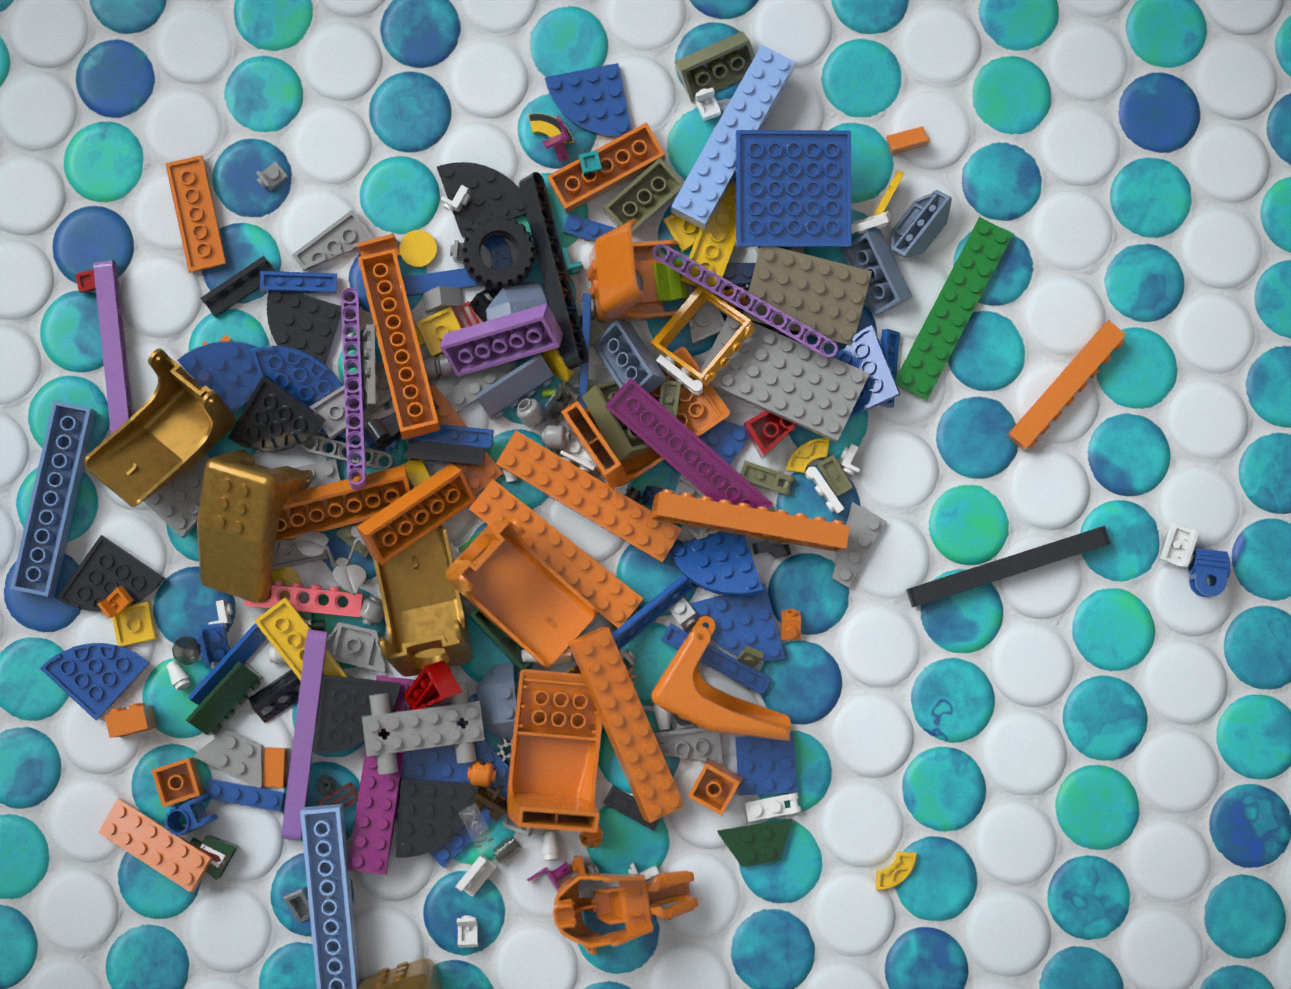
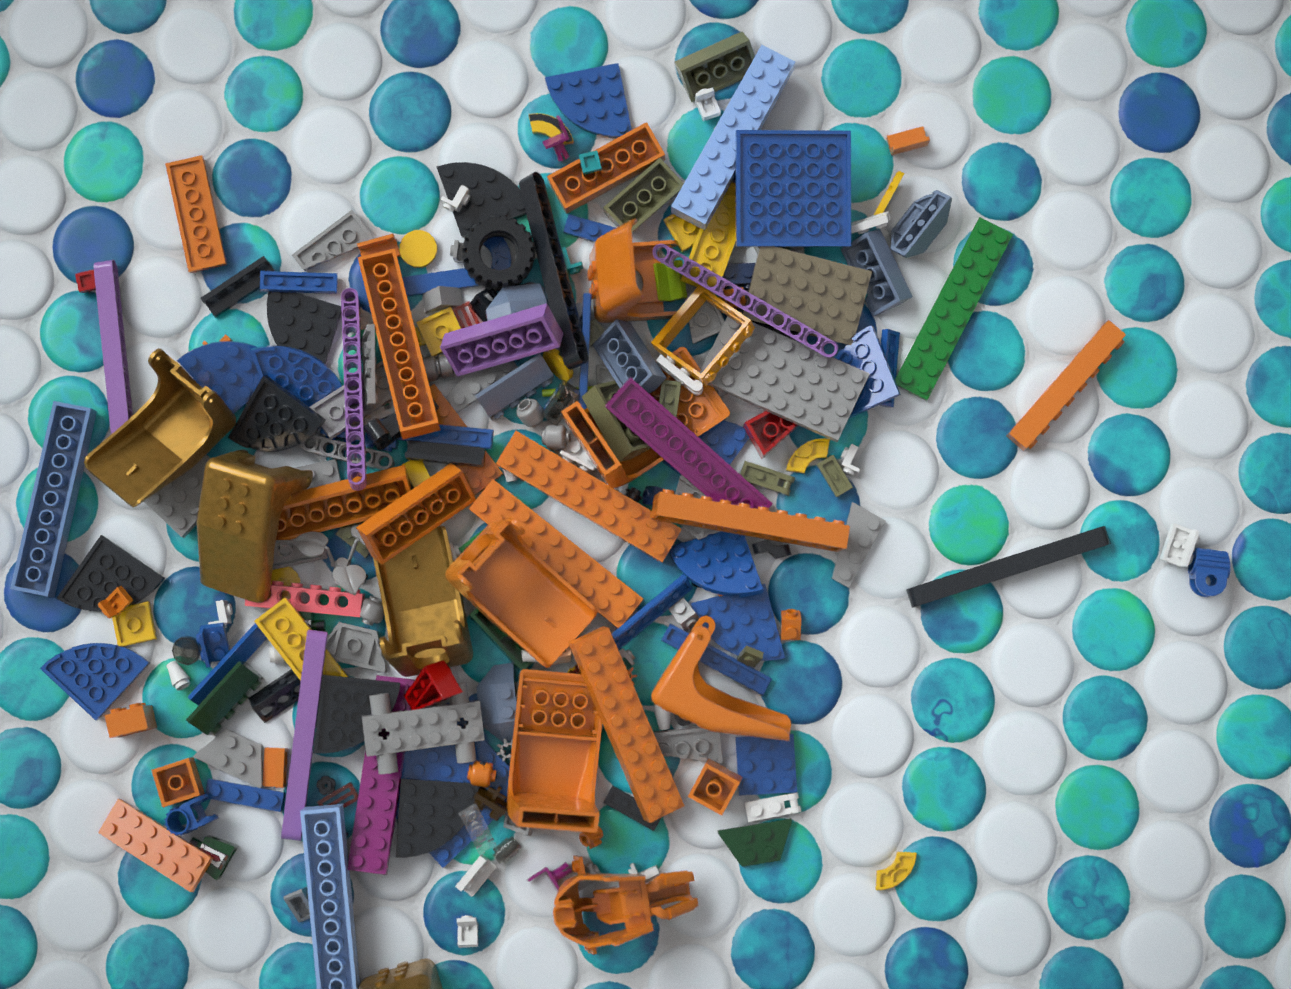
(271, 176): light grey bracket -> none
(550, 847): white cone -> none
(824, 490): white plate -> none

